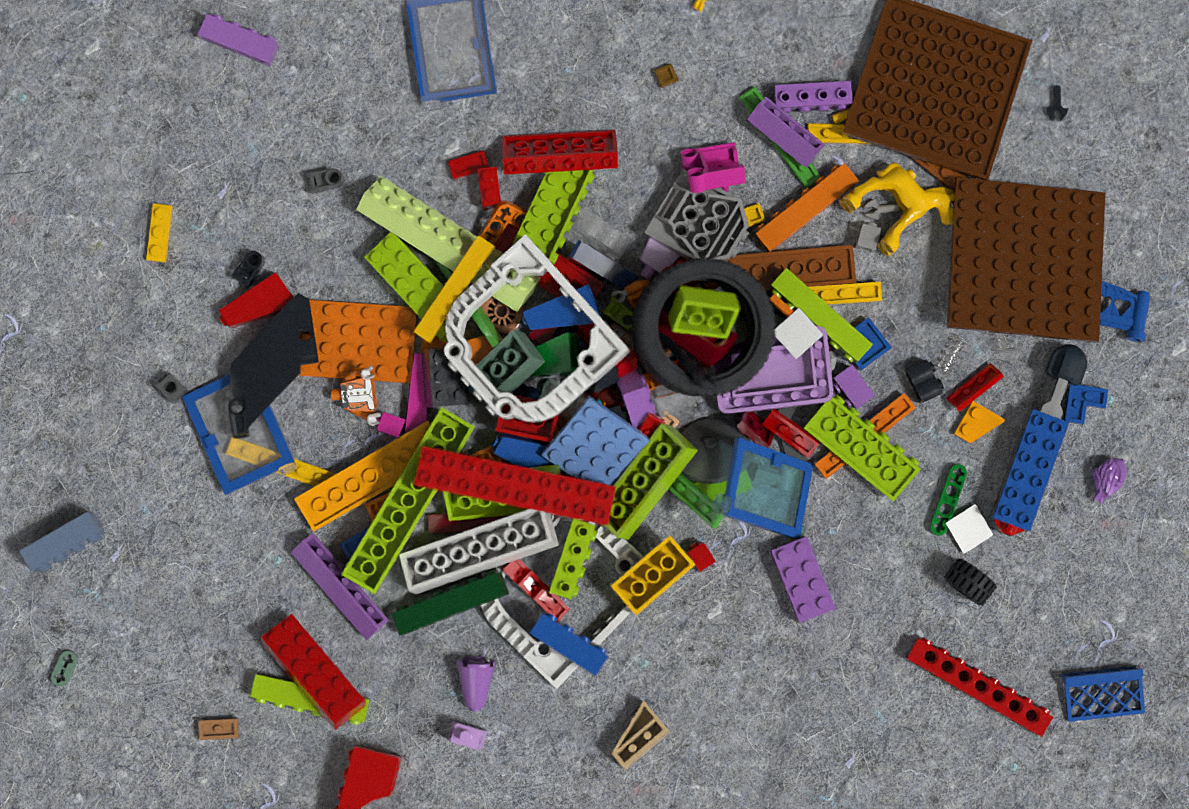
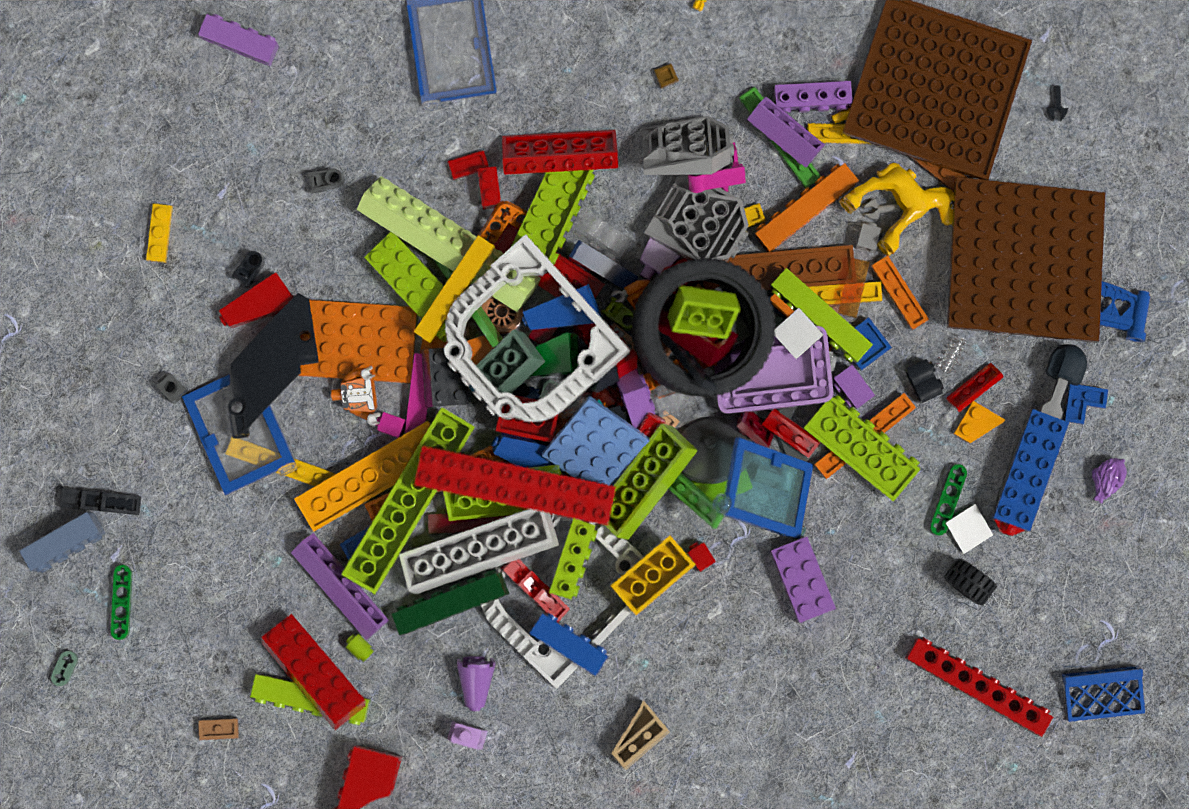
(100, 501): none -> black slope
(124, 602): none -> green beam
(359, 647): none -> lime brick
(687, 147): none -> light grey hinge
(853, 287): none -> clear orange tile
(899, 292): none -> orange plate

